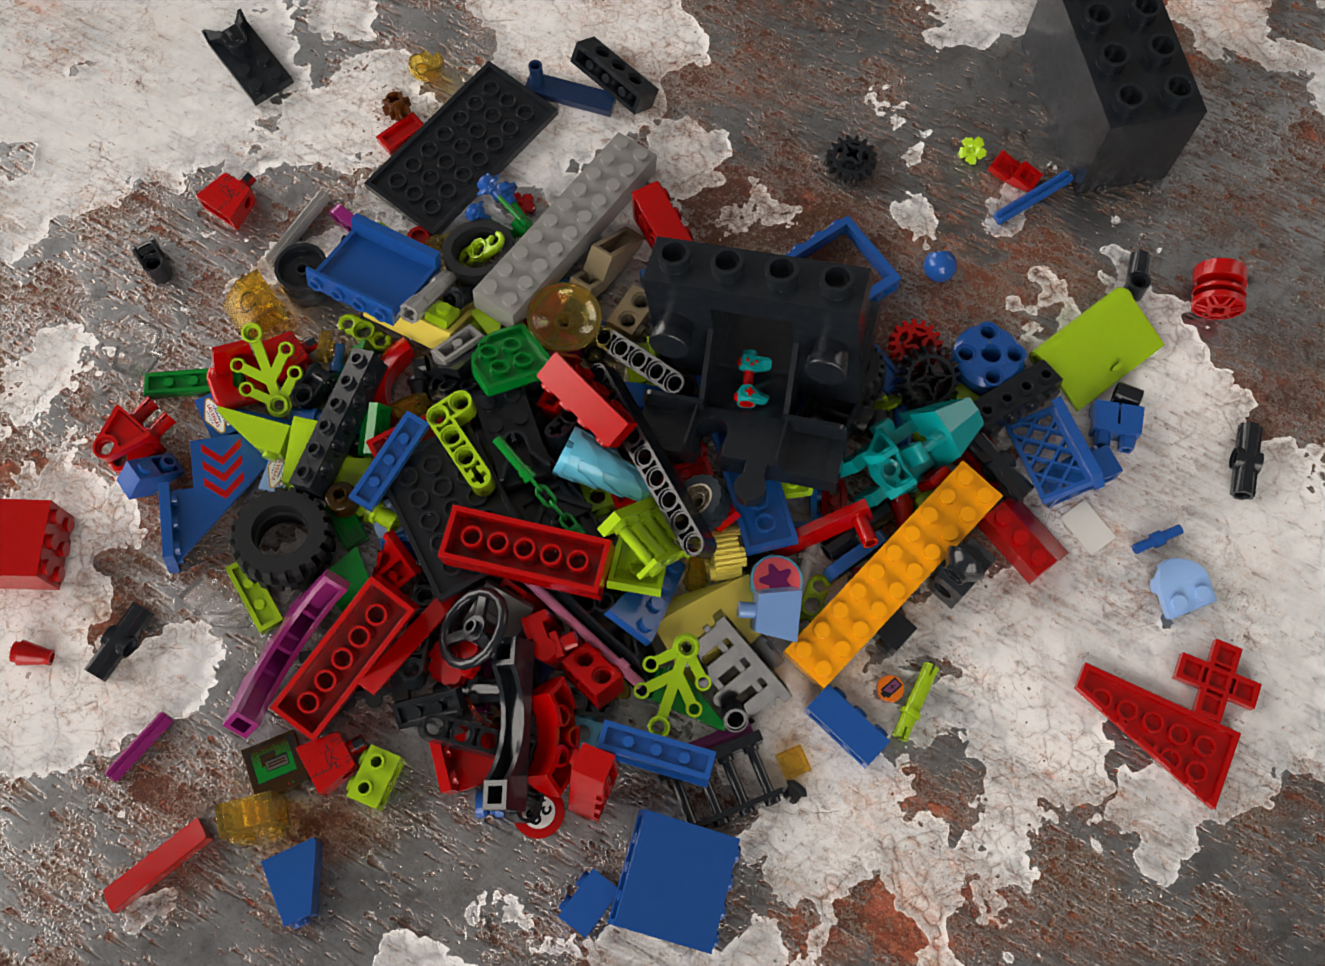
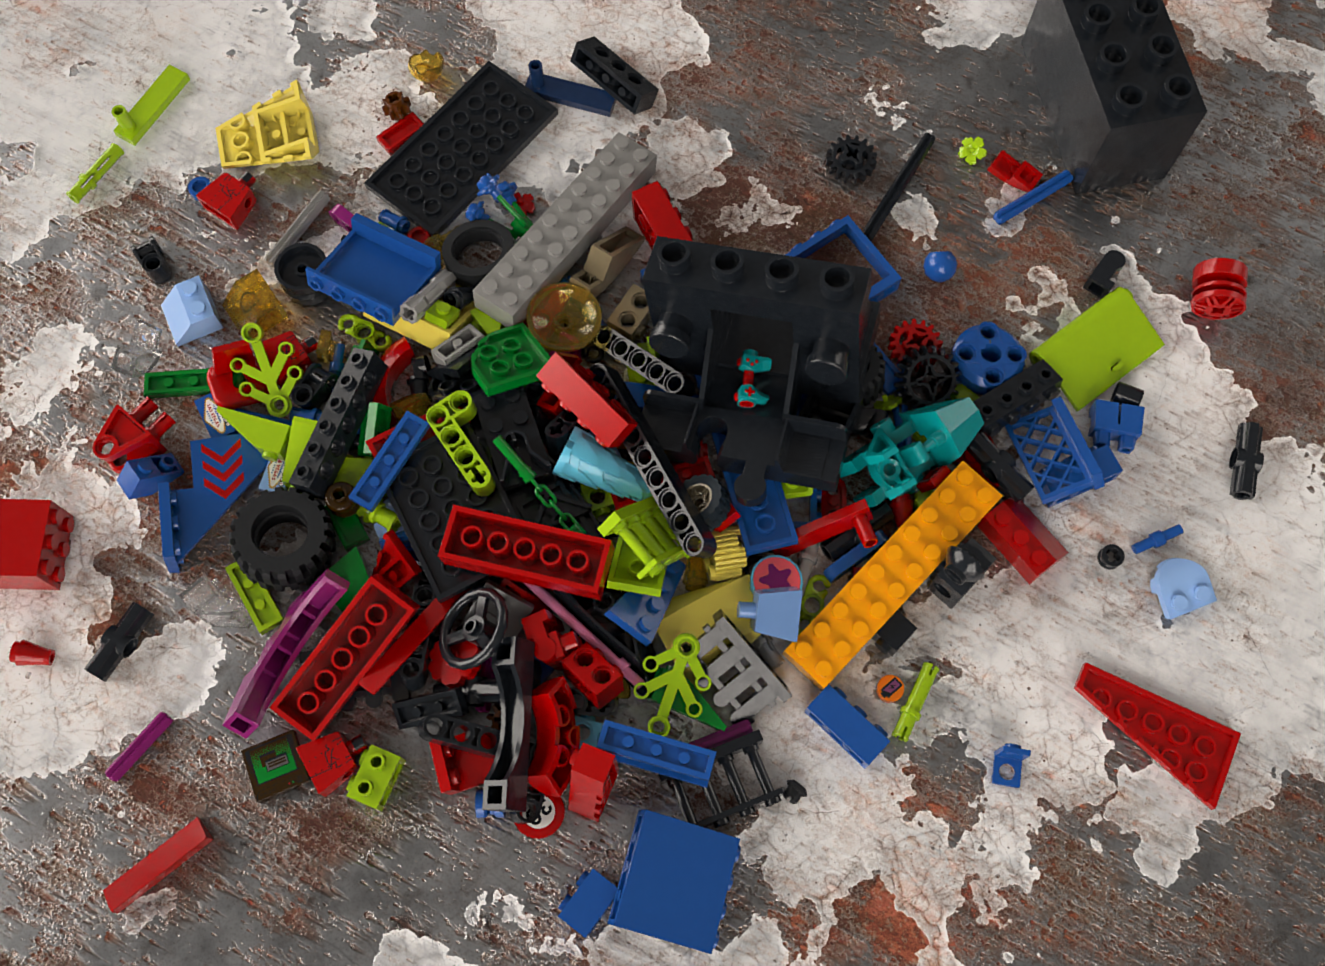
(76, 193): none -> lime pin
(151, 105): none -> lime piece
(191, 311): none -> light blue slope
(196, 185): none -> blue tile
(248, 60): black plate -> none
(253, 817): clear yellow brick -> none
(270, 132): none -> light yellow wedge
(295, 881): blue slope -> none
(394, 221): none -> blue pin
(477, 718): clear red piece -> none
(488, 251): lime piece -> none
(738, 724): black beam -> none
(793, 762): clear yellow plate -> none
(898, 186): none -> black axle
(1012, 755): none -> blue bracket
(1088, 527): white sticker -> none
(1103, 557): none -> black bush
(1109, 267): none -> black leg
(1138, 274): black piece -> none
(1217, 680): red plate -> none

